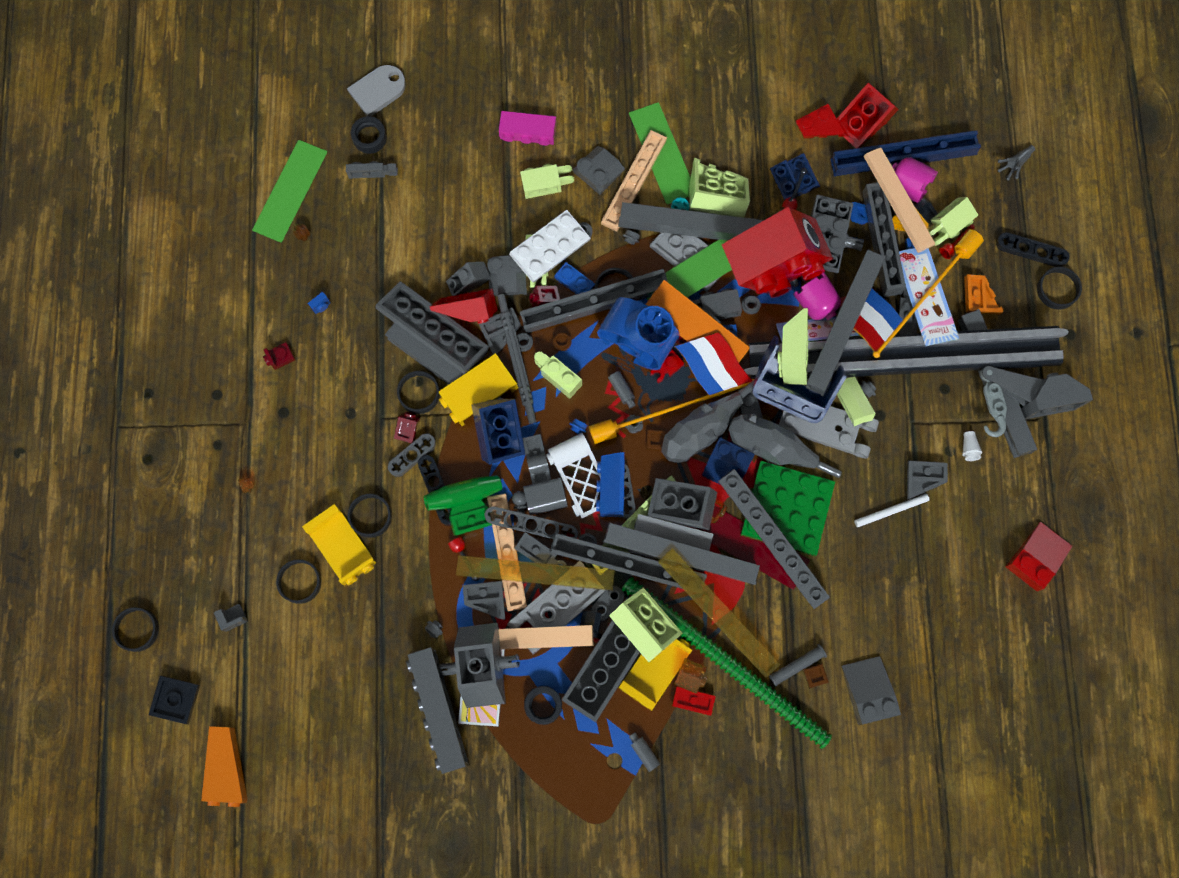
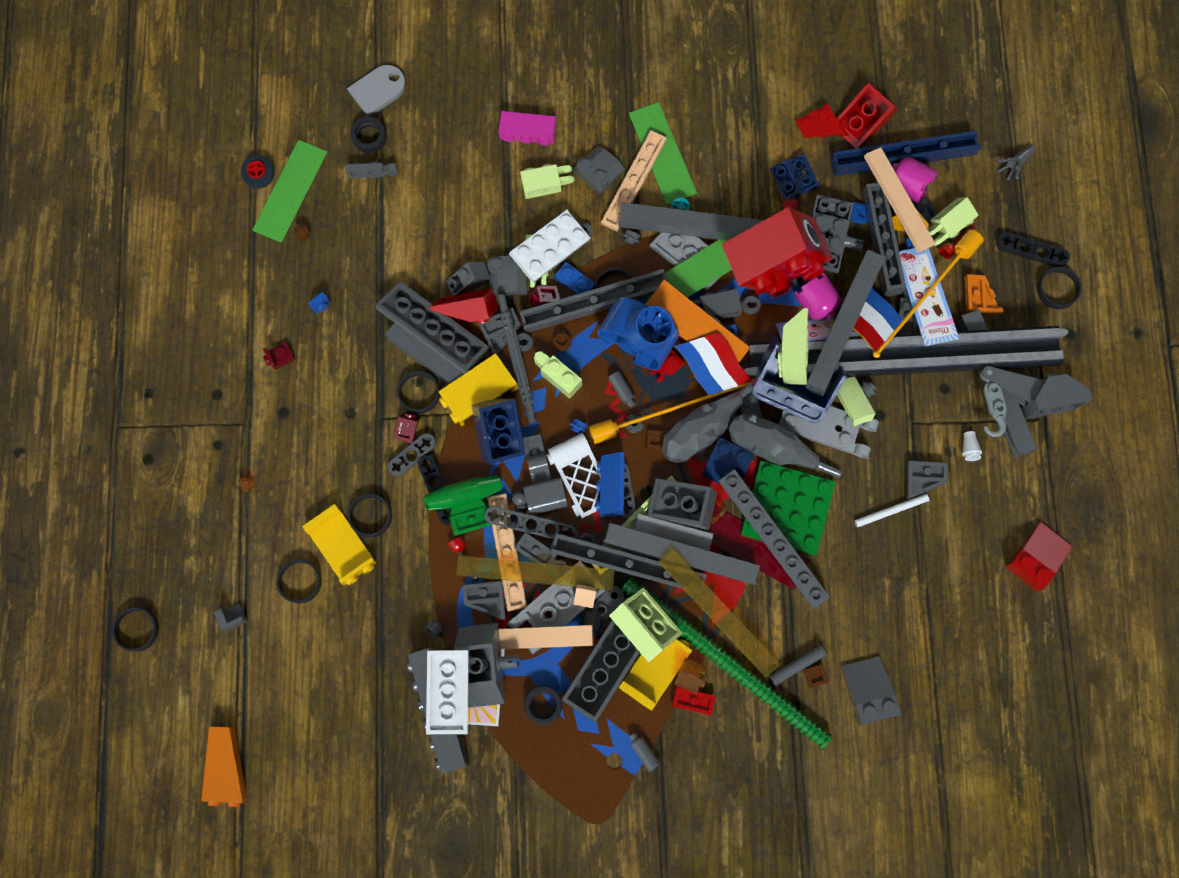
(174, 700): black plate -> none
(252, 167): none -> black wheel
(447, 692): none -> white plate
(585, 596): none -> light nougat tile
(718, 191): yellowish green wedge -> none

